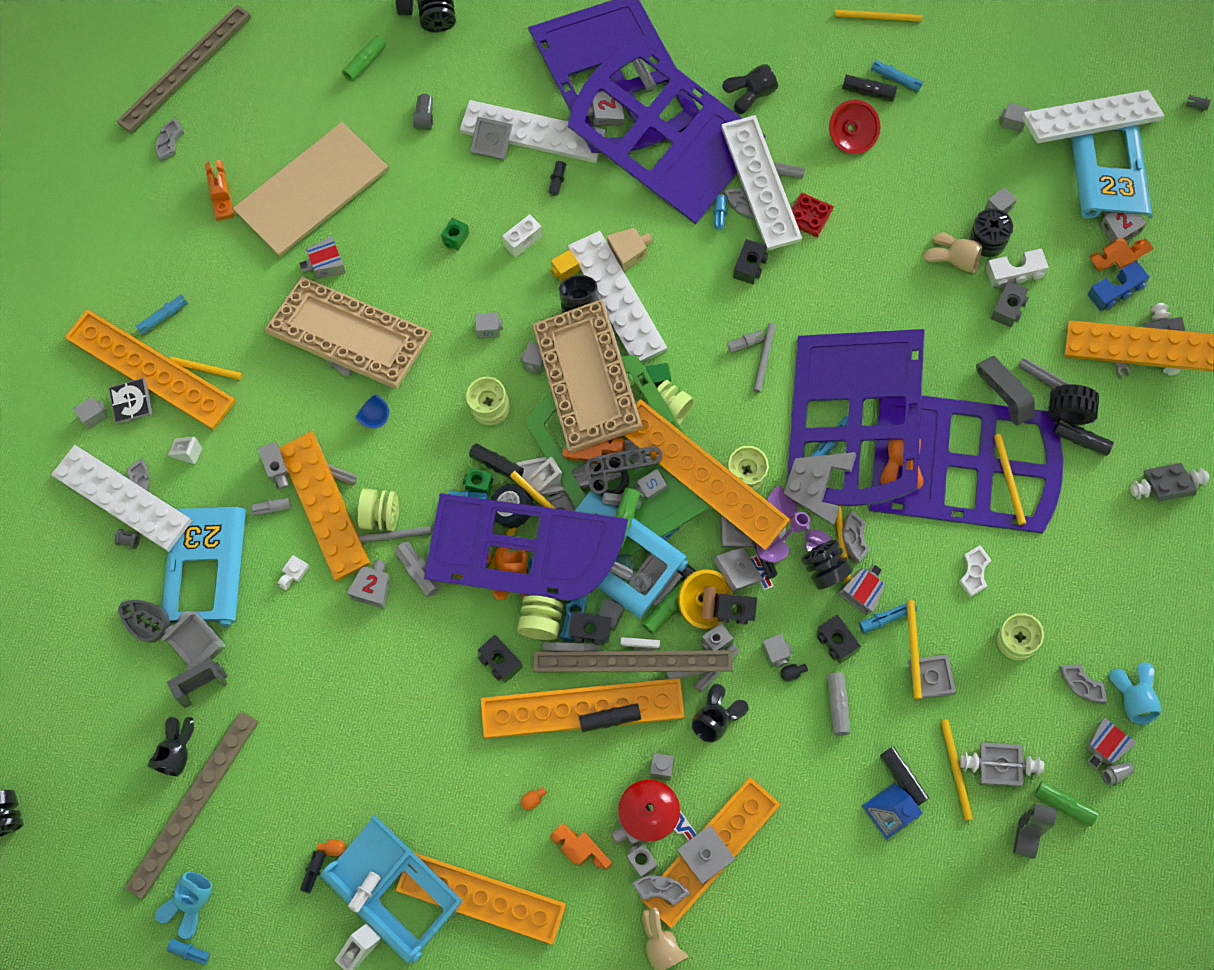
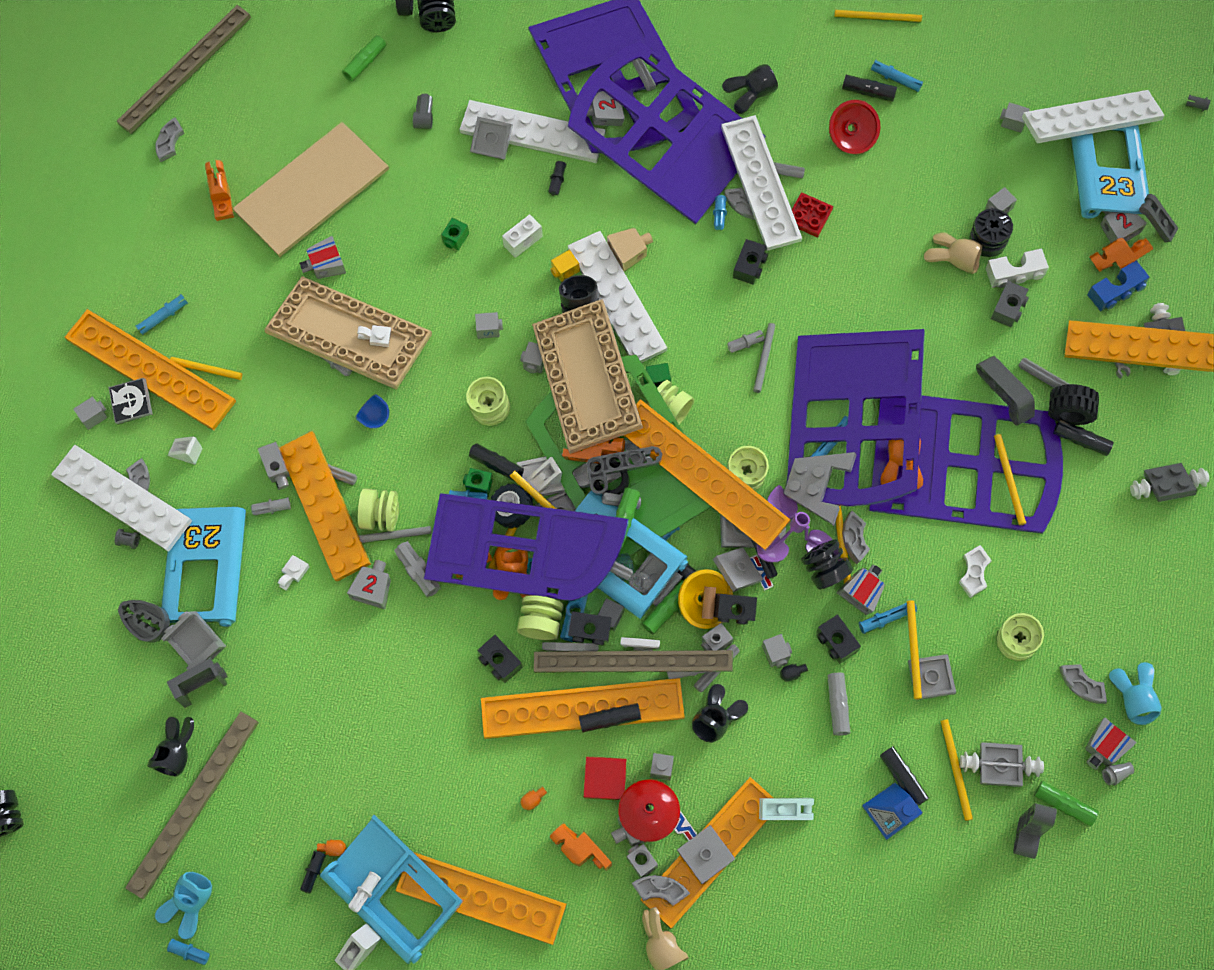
(378, 335): none -> white plate
(604, 778): none -> red tile
(652, 485): light grey brick -> none
(786, 809): none -> light aqua plate
(1158, 217): none -> dark grey plate

